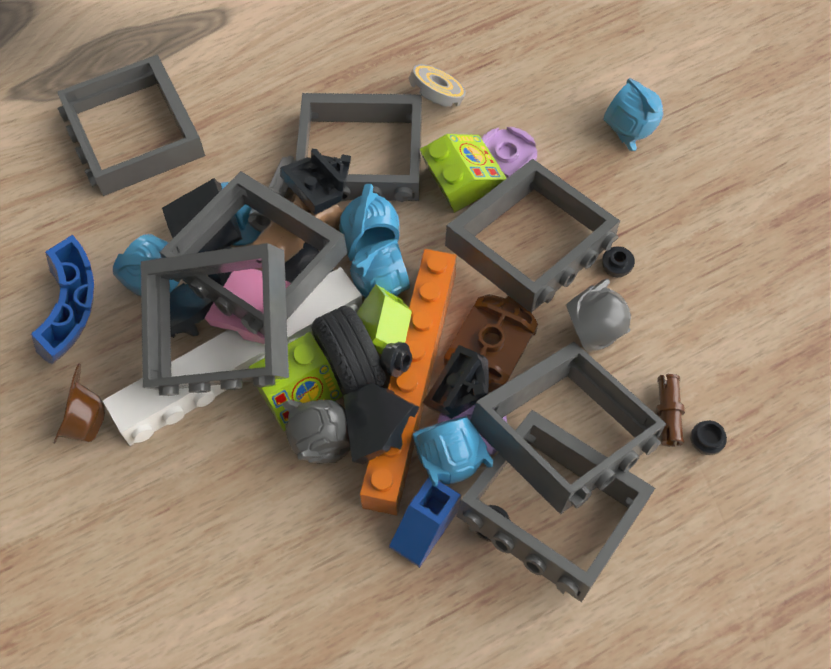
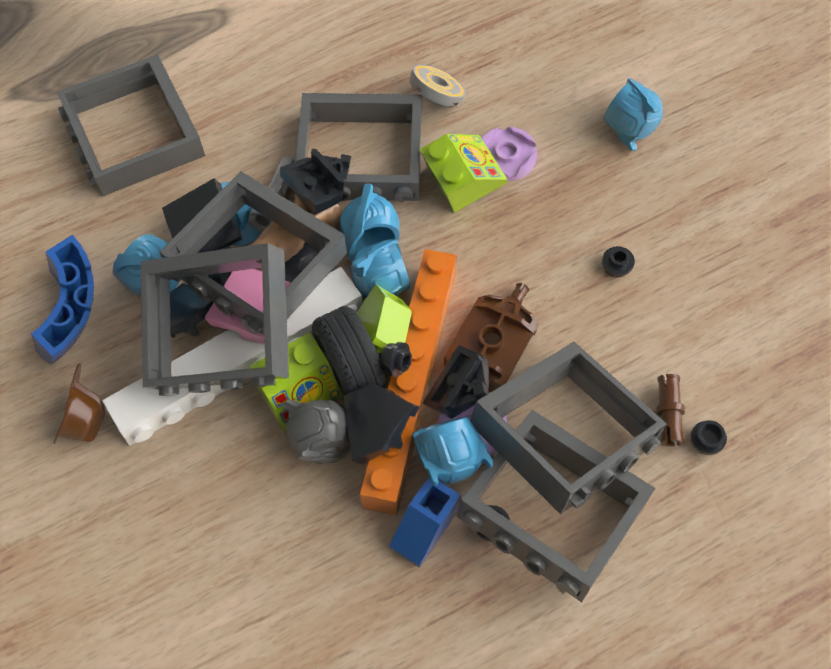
(532, 176): dark grey window -> none
(599, 316): dark grey helmet -> none

